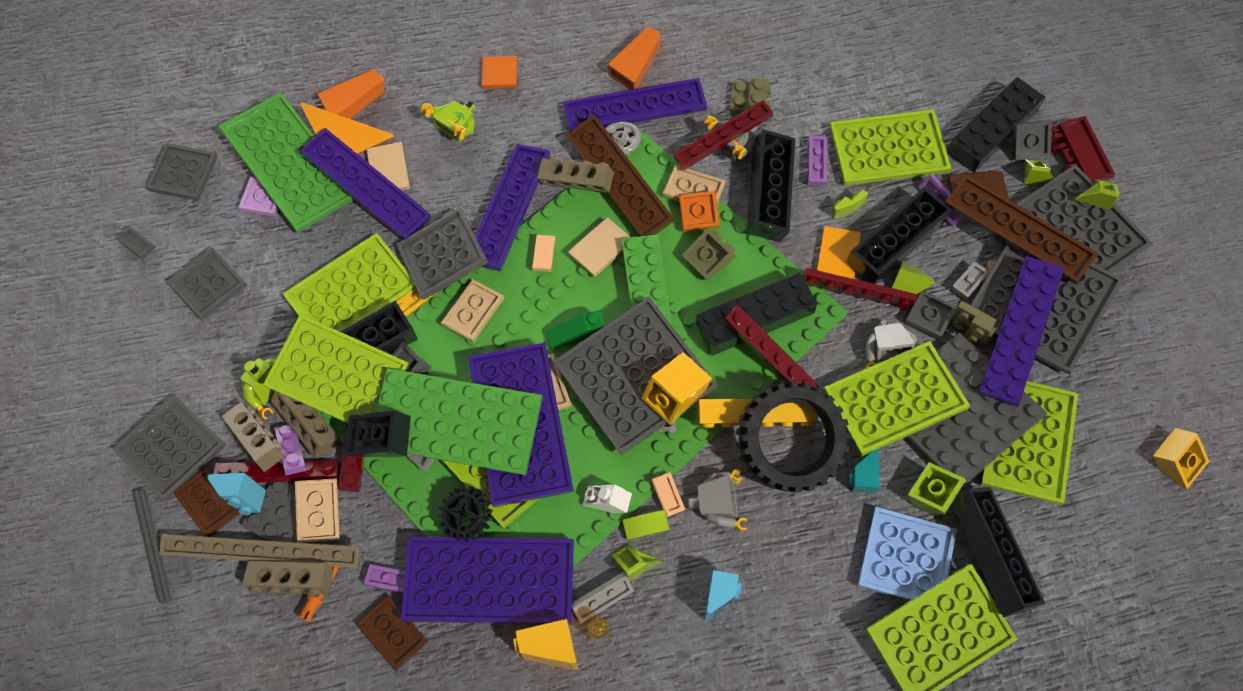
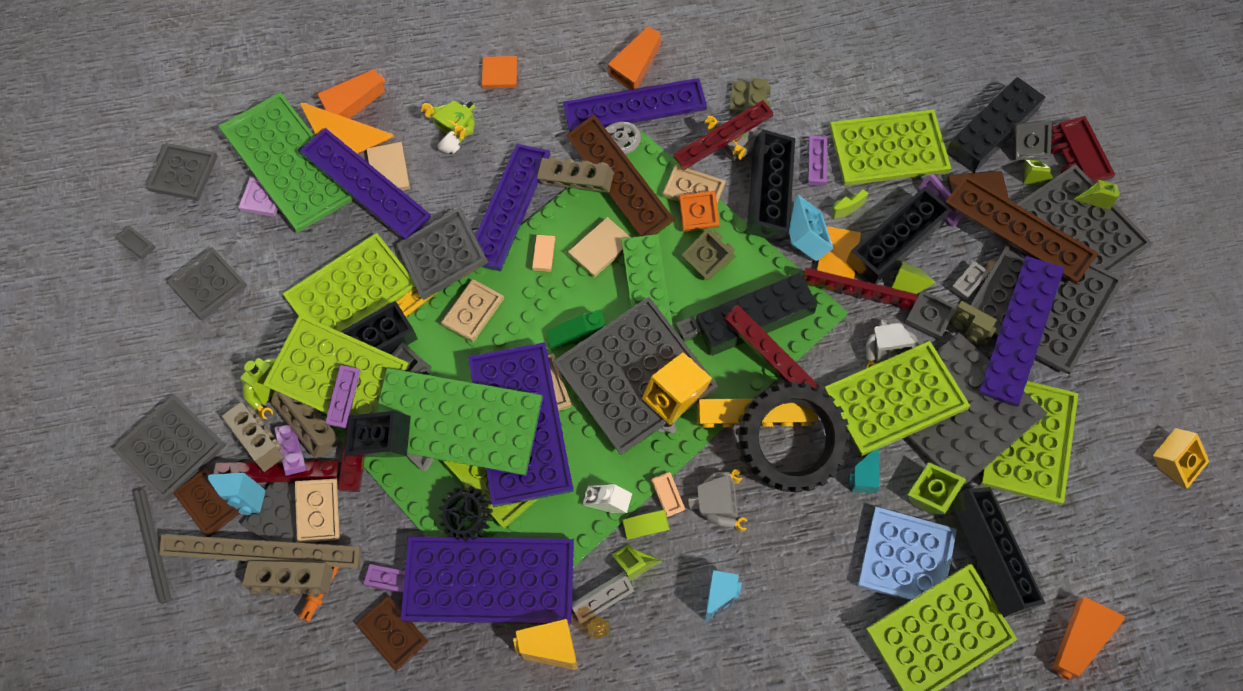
(343, 396): none -> medium lavender plate
(449, 143): none -> white cone
(688, 328): none -> dark grey plate
(809, 230): none -> medium azure slope
(1084, 637): none -> orange slope

